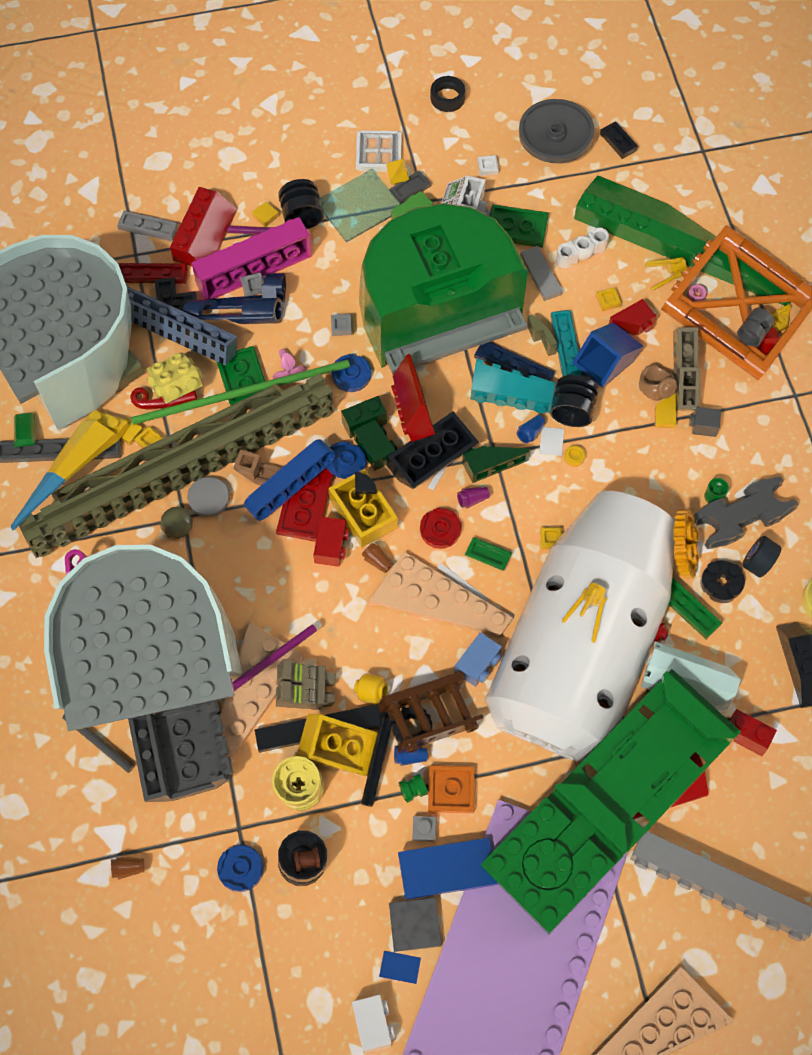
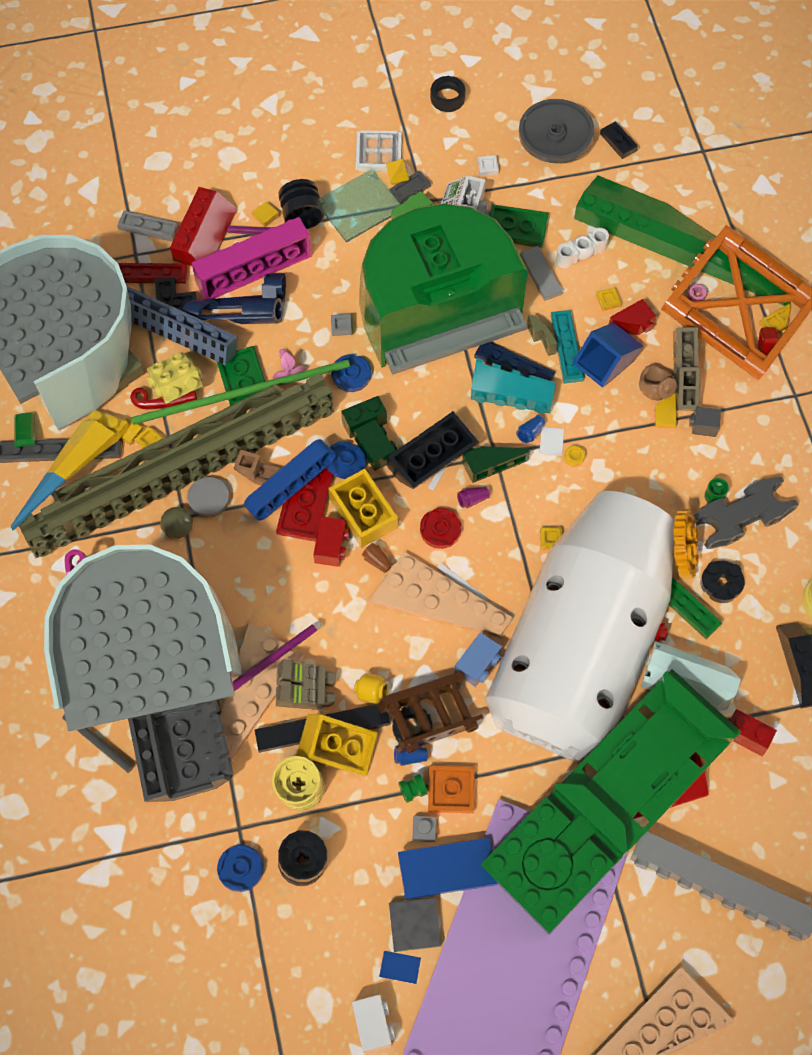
(126, 867): dark orange cone -> none
(252, 284): light grey plate -> none
(306, 859): copper bush -> none
(364, 484): black tile -> none
(376, 762): black axle -> none
(411, 401): red slope -> none
(488, 554): green tile -> none
(574, 401): black wheel -> none
(592, 596): yellow plant -> none
(675, 266): yellow plant -> none
(755, 327): dark grey wheel -> none
(762, 556): black wheel -> none

